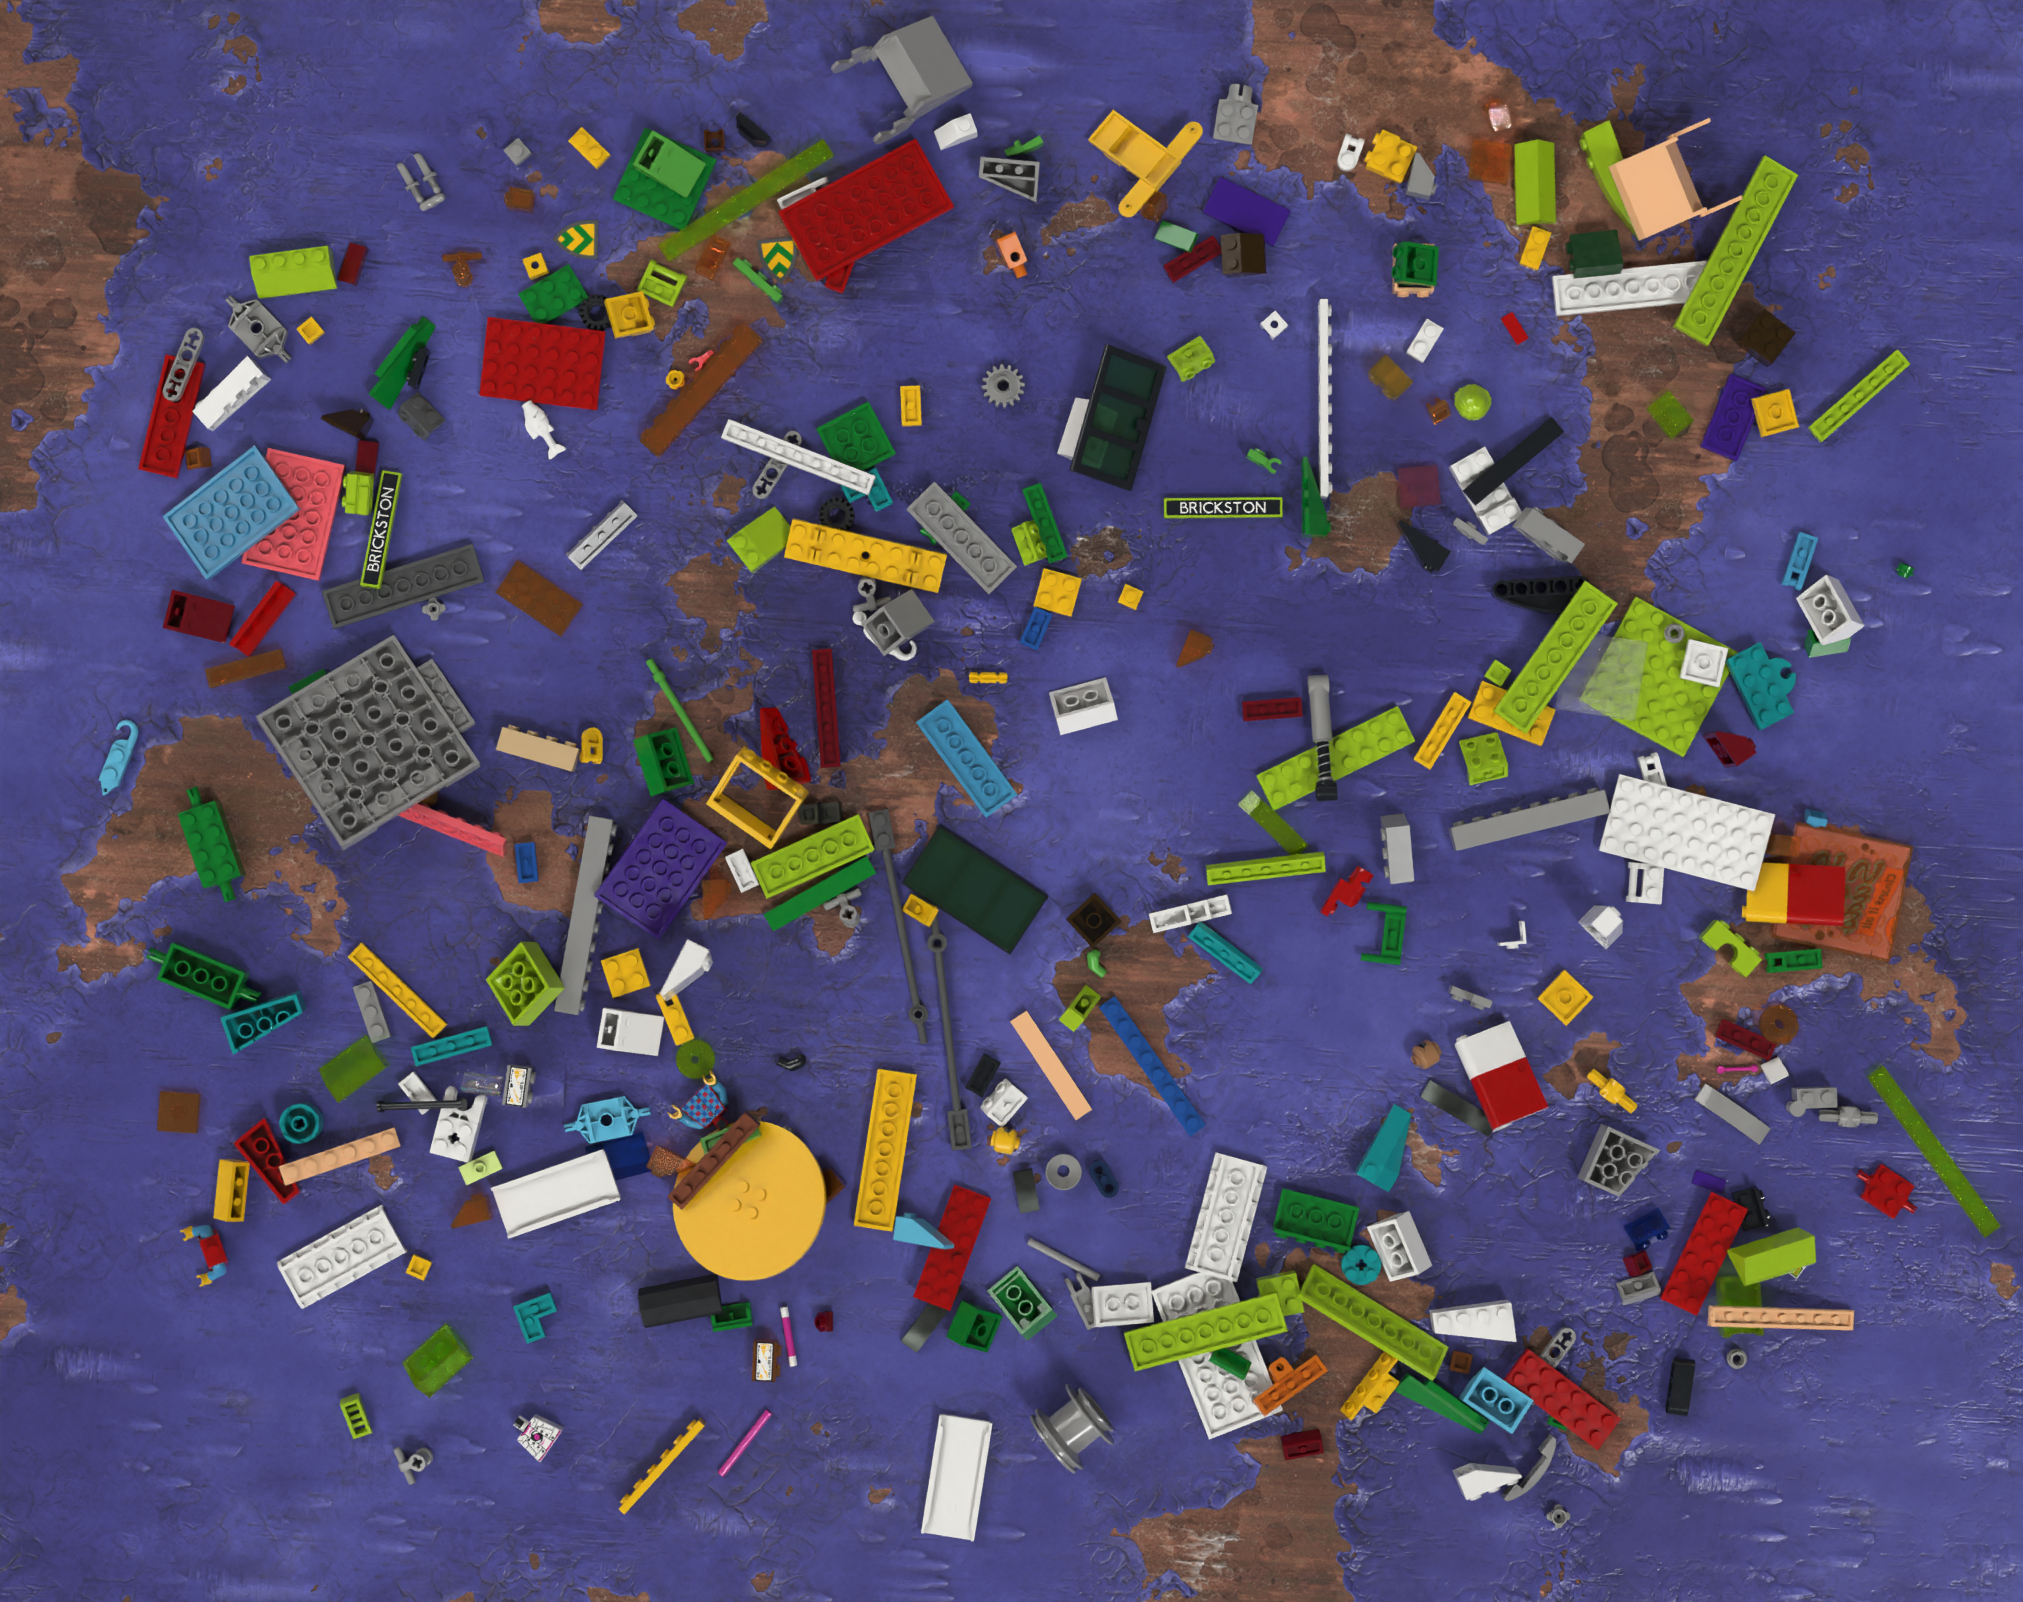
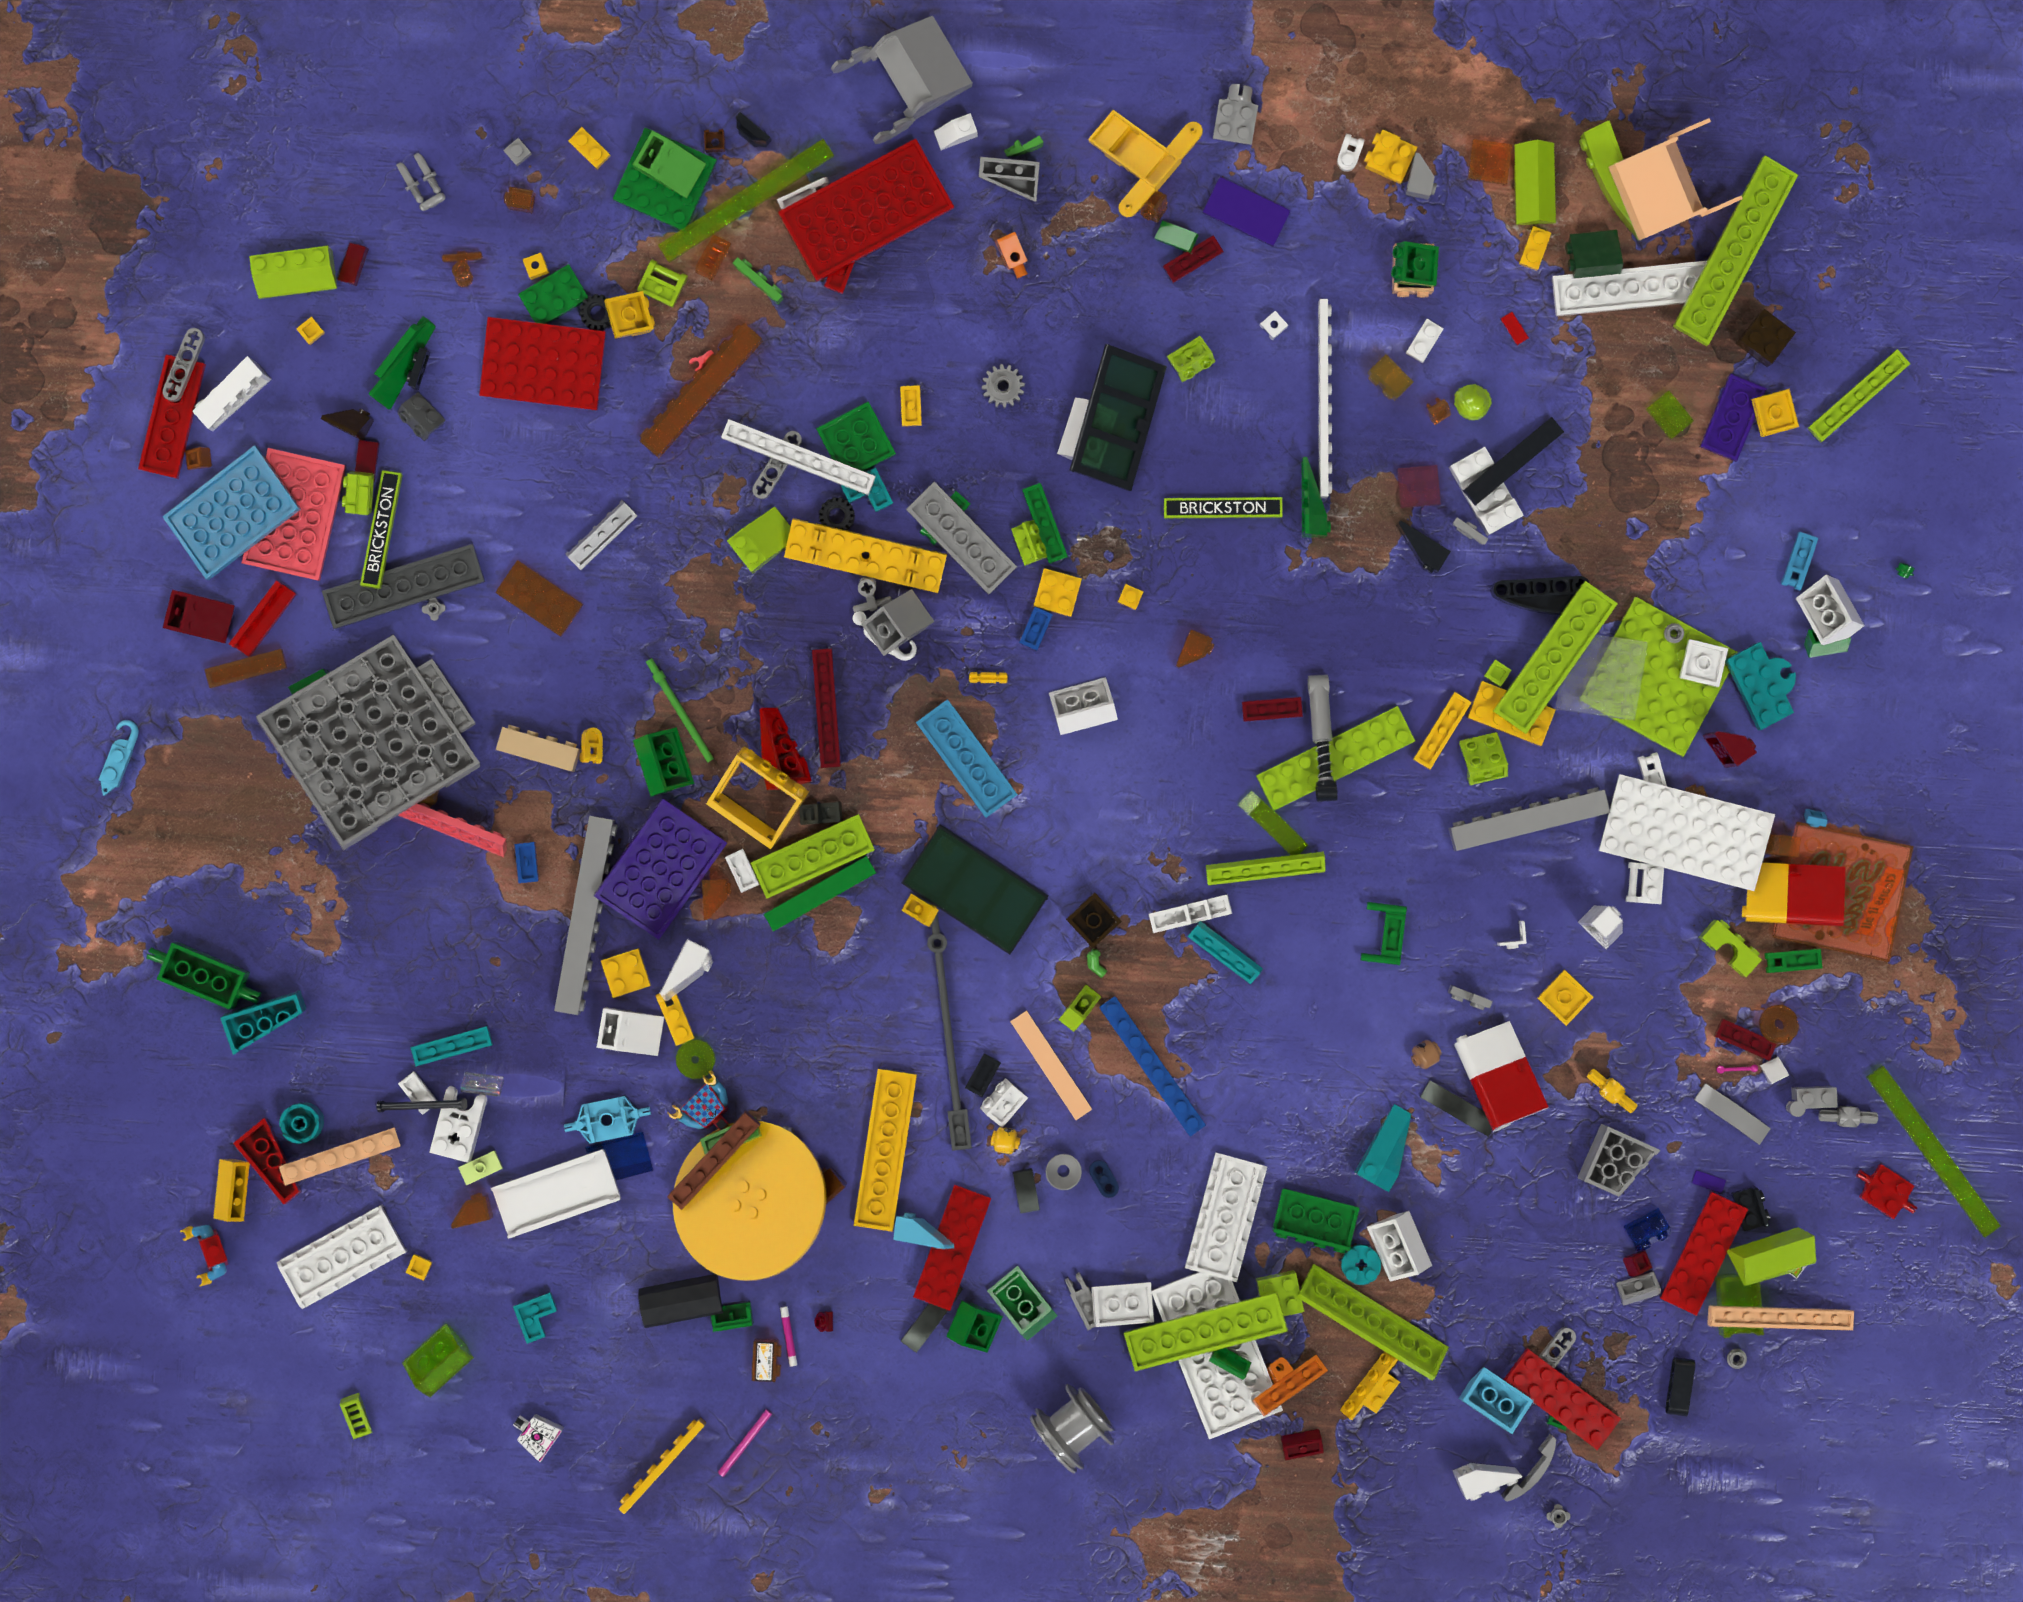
(179, 1112): clear orange plate -> none
(211, 844): green brick -> none
(269, 340): light grey plate -> none
(353, 1069): clear neon green slope -> none
(372, 1011): light grey plate -> none
(397, 990): yellow tile -> none
(416, 1462): light grey piece -> none
(518, 1085): brick -> none
(525, 983): lime slope -> none
(538, 425): white animal -> none
(579, 239): sticker -> none
(667, 1163): clear orange slope -> none
(670, 379): yellow plate -> none
(778, 256): sticker -> none
(794, 1064): black arm -> none
(842, 900): light grey piece -> none
(884, 841): dark grey bar -> none
(956, 1476): white ladder -> none
(1063, 1259): light grey bar -> none
(1243, 254): dark brown slope -> none
(1258, 457): bright green plate -> none
(1347, 892): red plate -> none
(1397, 848): light grey wedge -> none
(1441, 1401): green wedge -> none
(1460, 1361): reddish brown plate -> none
(1480, 1320): white wedge -> none
(1498, 115): clear orange bracket -> none
(1548, 535): light grey wedge -> none

